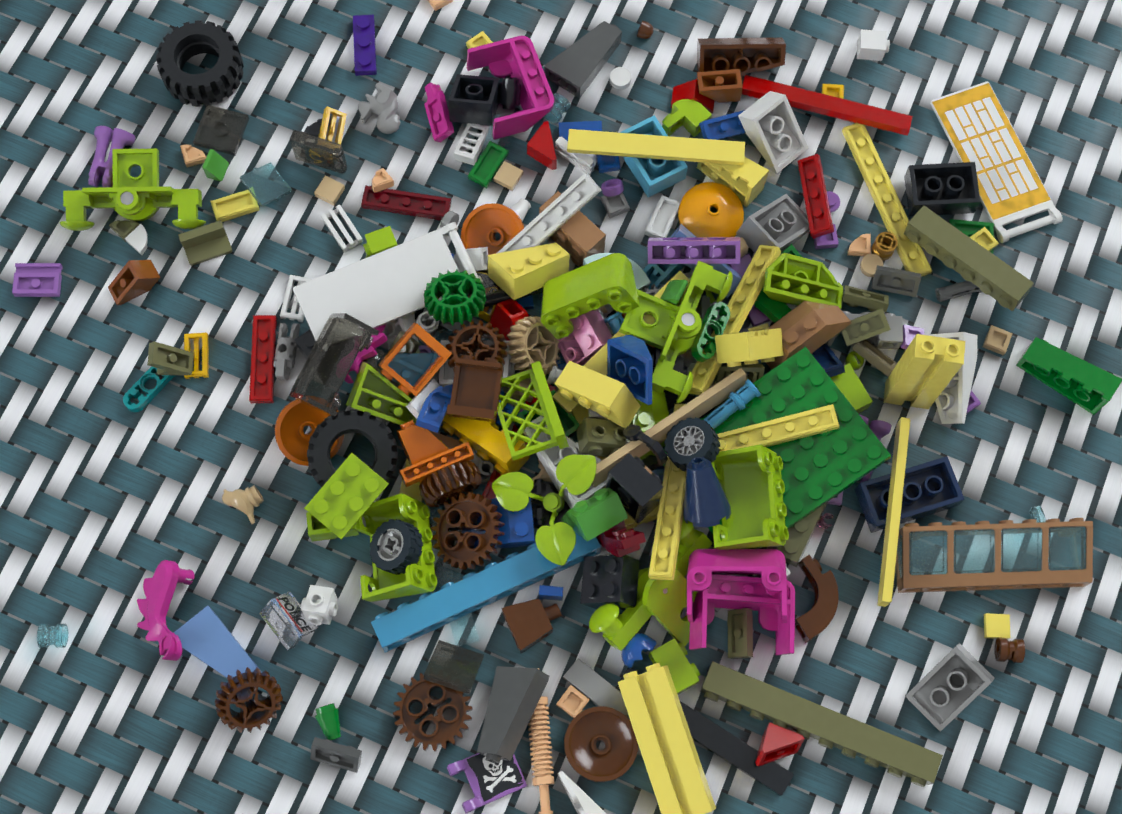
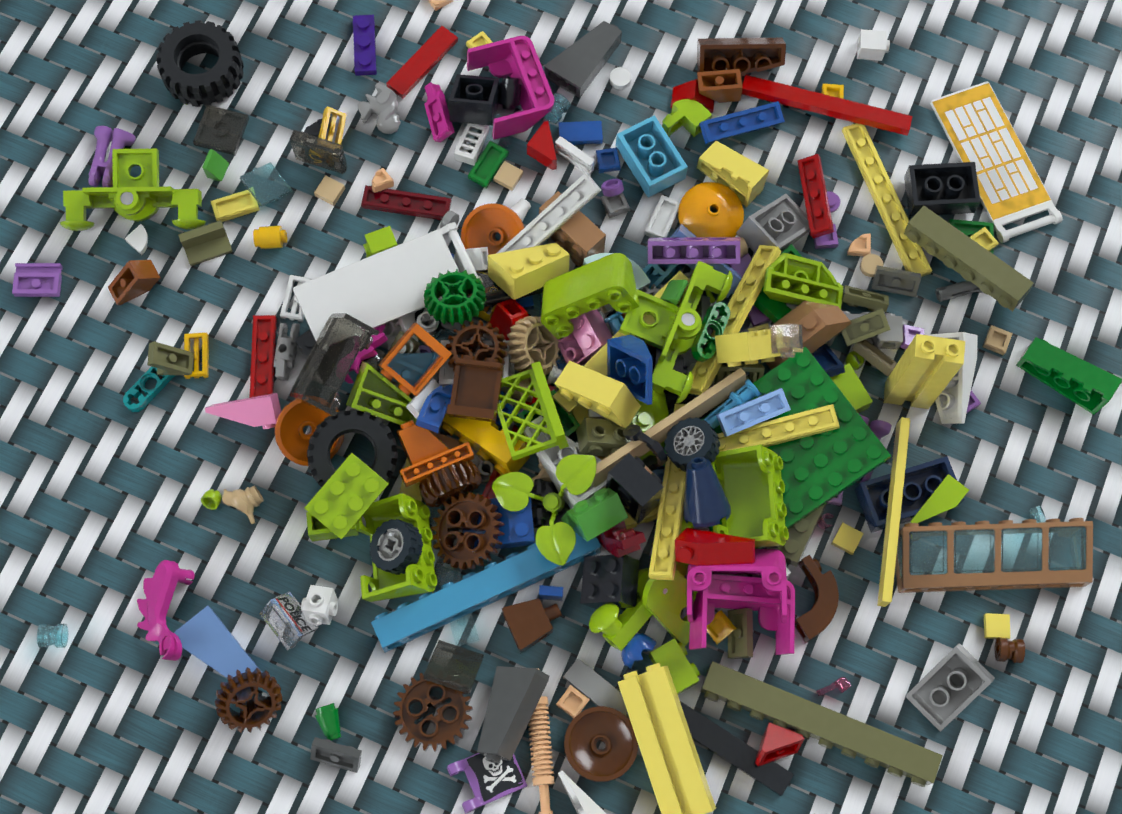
(124, 228): olive tile -> none
(192, 155): light nougat tile -> none
(211, 499): none -> lime hinge
(250, 411): none -> bright pink slope
(269, 237): none -> yellow brick
(333, 214): white tile -> none
(422, 62): none -> red tile
(645, 30): reddish brown hinge -> none
(656, 147): light yellow tile -> none
(713, 548): none -> red slope
(720, 627): none -> yellow tile
(753, 412): none -> light blue plate
(774, 130): white slope -> none
(786, 340): none -> clear brick
(841, 683): none -> clear pink hand
(847, 538): none -> light yellow tile
(886, 249): pearl gold wheel -> none
(944, 498): none -> lime sticker

